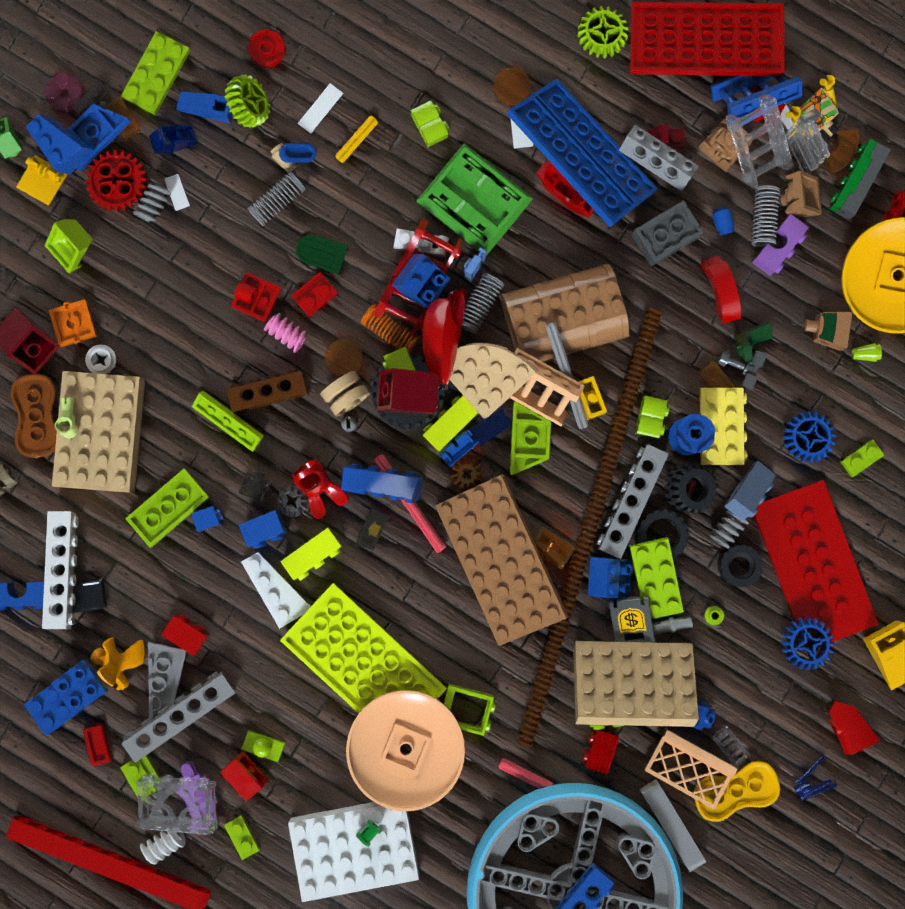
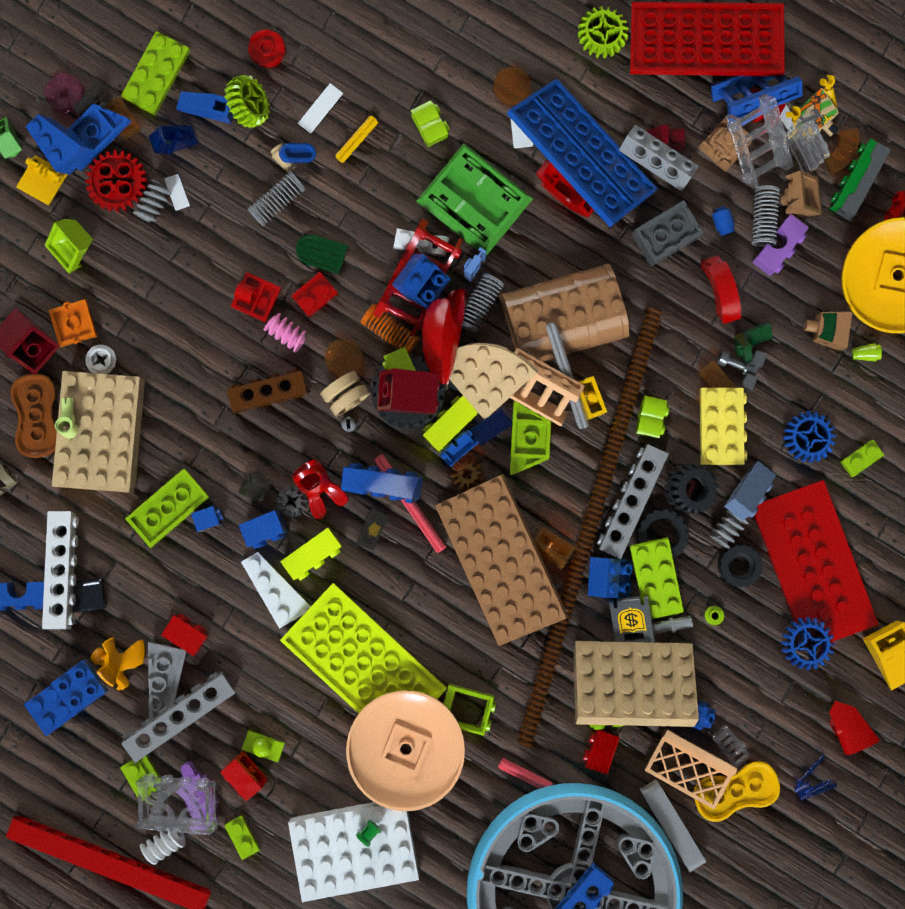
(97, 744): red tile -> none
(227, 421): lime plate -> none
(691, 434): blue piece -> none

